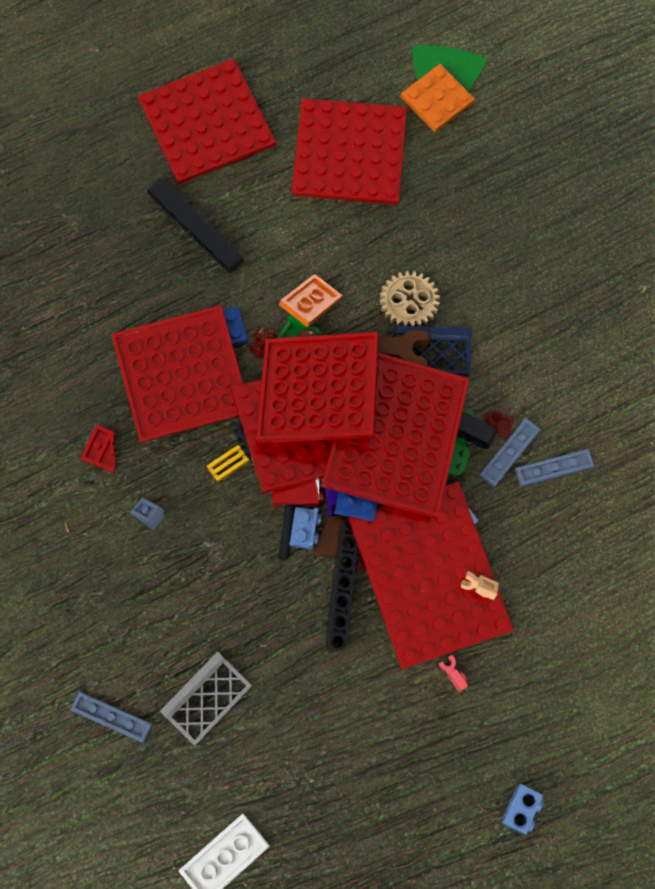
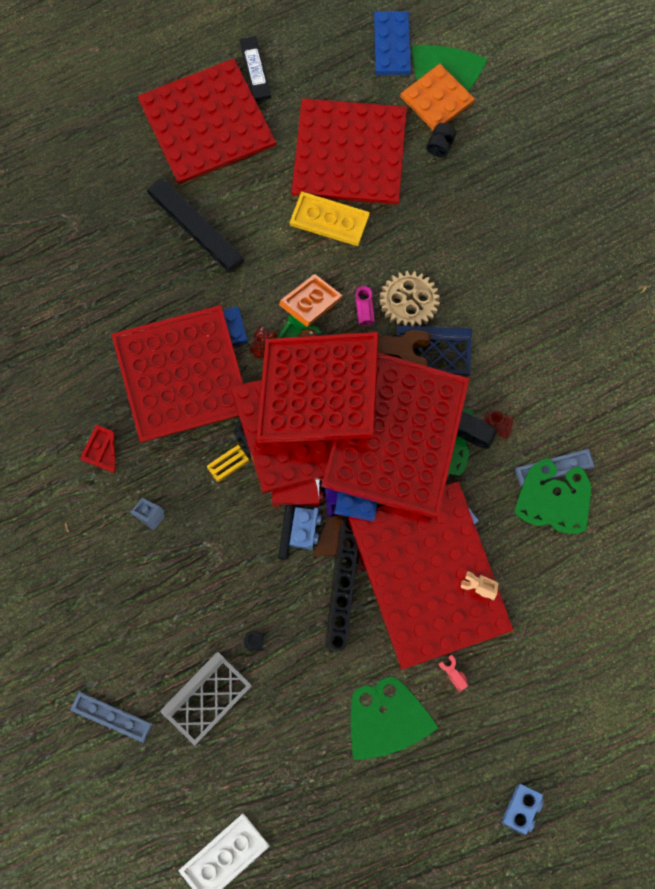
(254, 641): none -> black plate
(255, 68): none -> tile
(329, 218): none -> yellow plate
(364, 307): none -> dark pink piece
(385, 733): none -> green piece
(392, 43): none -> blue plate
(441, 141): none -> black wheel
(509, 452): sand blue tile -> none
(555, 509): none -> green piece

